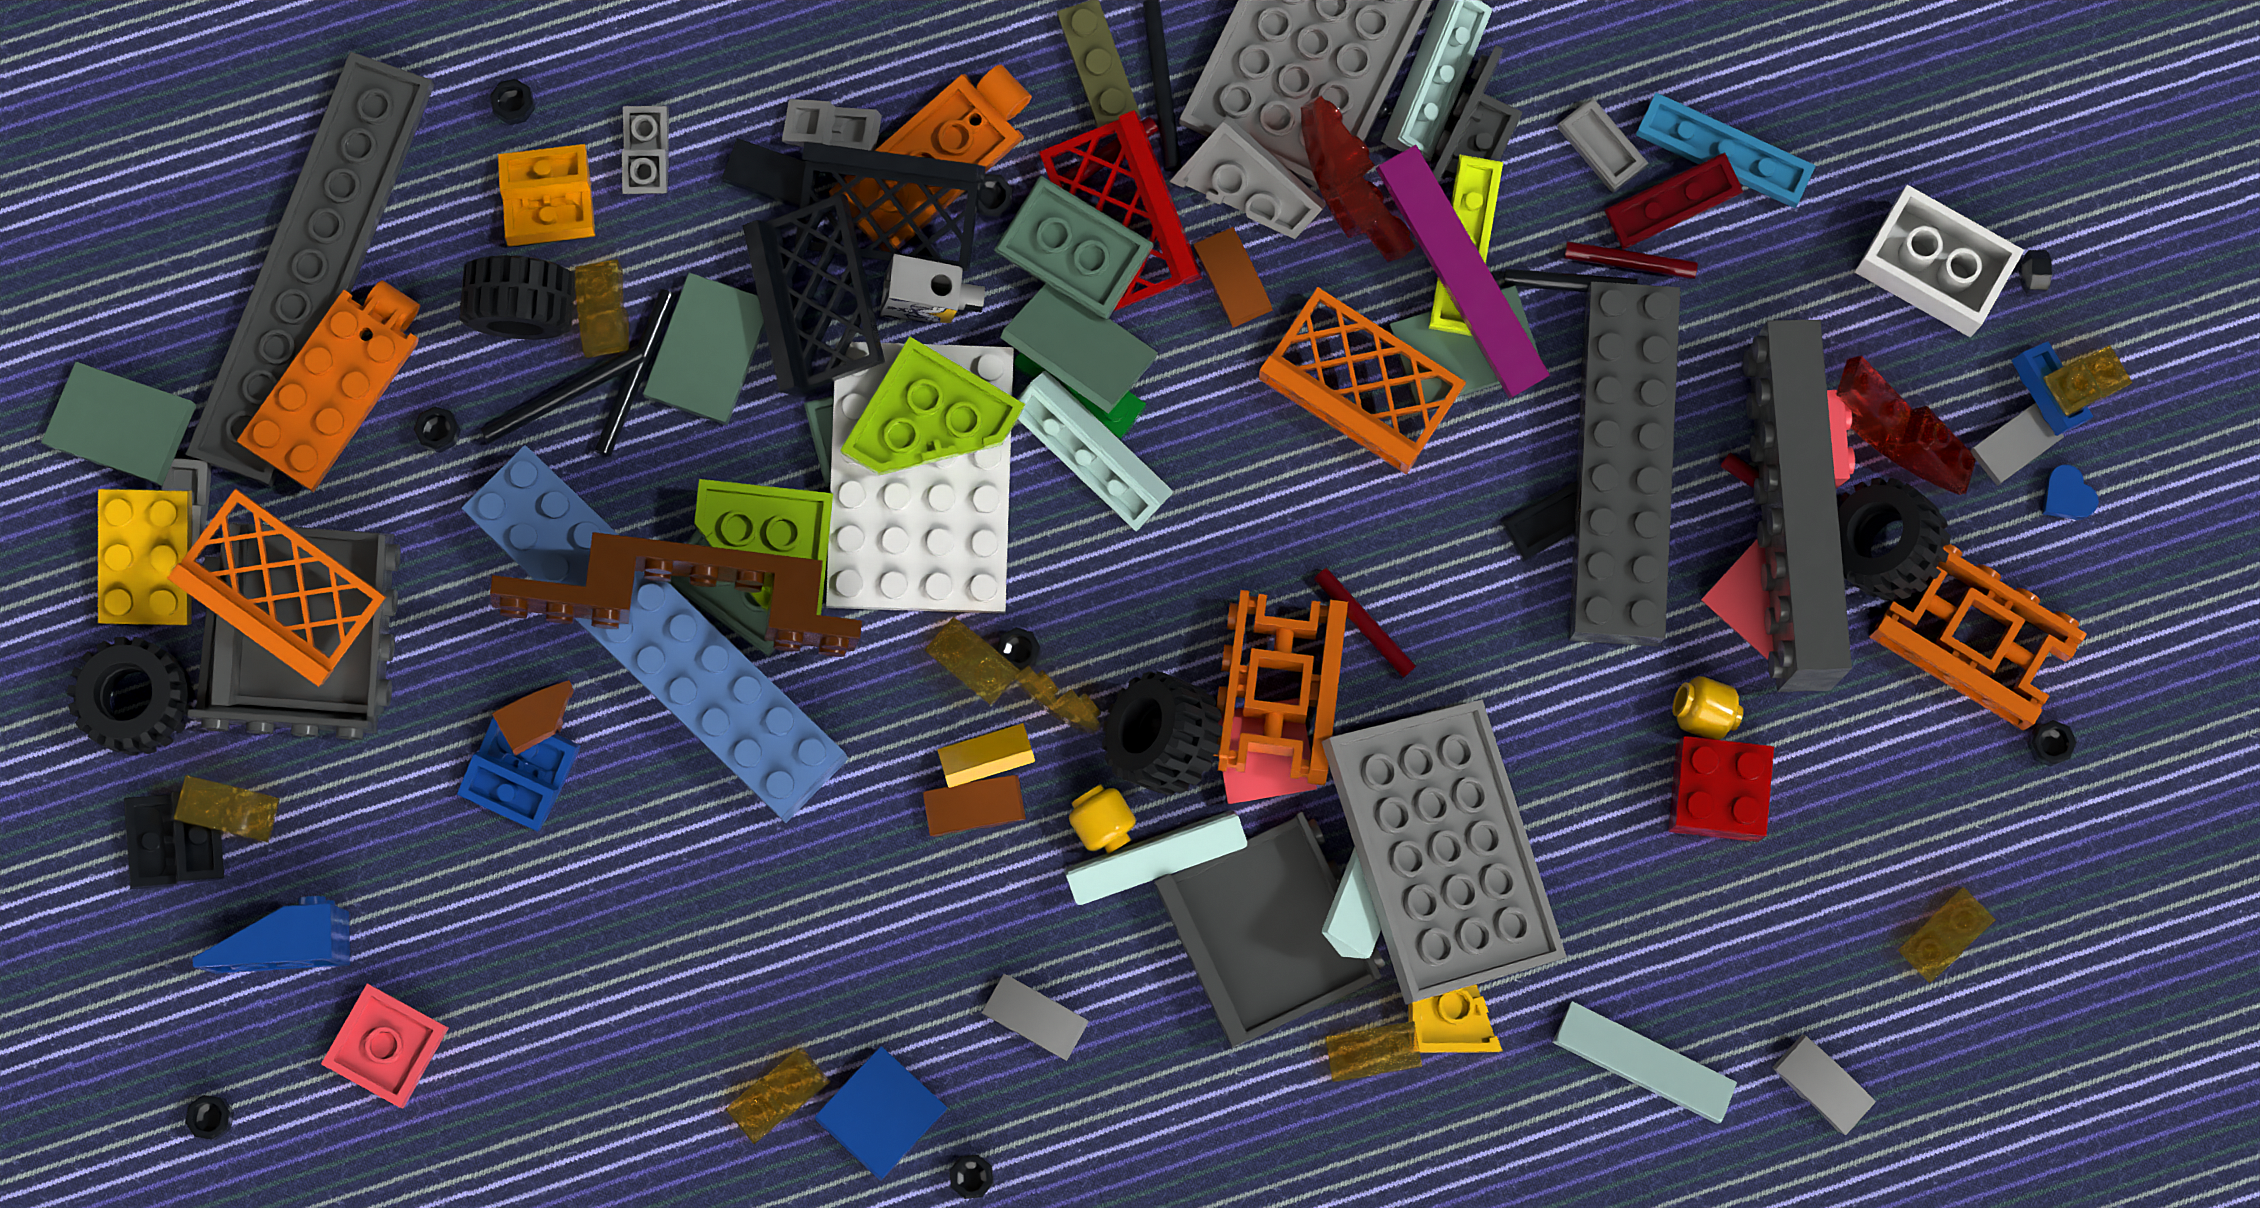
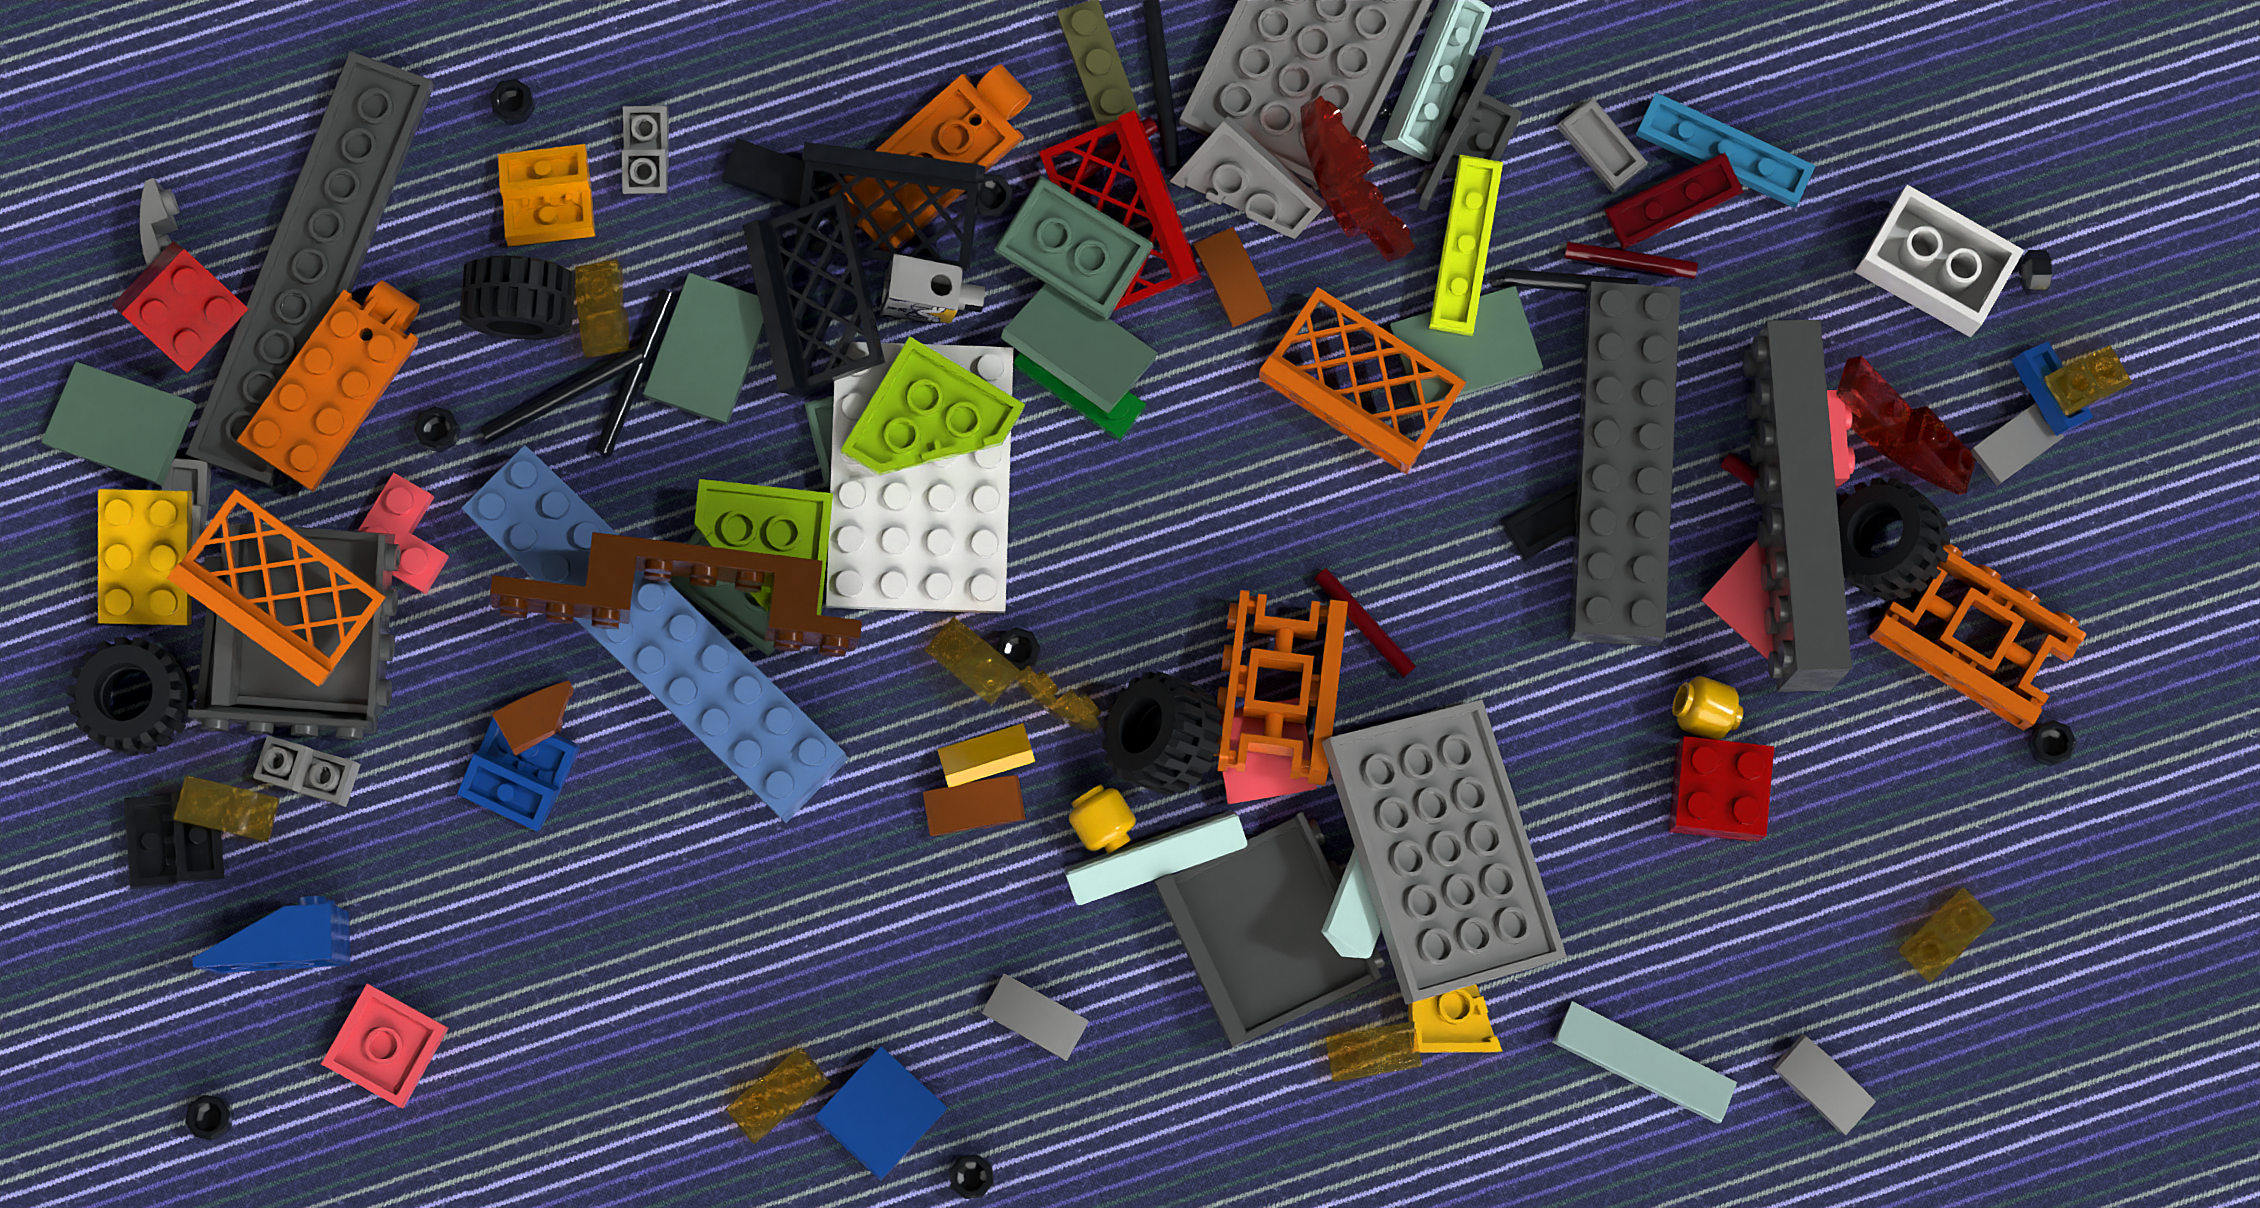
(156, 219): none -> light grey slope
(180, 306): none -> red brick
(306, 771): none -> light grey slope
(399, 513): none -> coral plate
(830, 125): light grey slope -> none
(1092, 451): light aqua slope -> none
(1462, 271): magenta tile -> none
(2068, 495): blue tile -> none

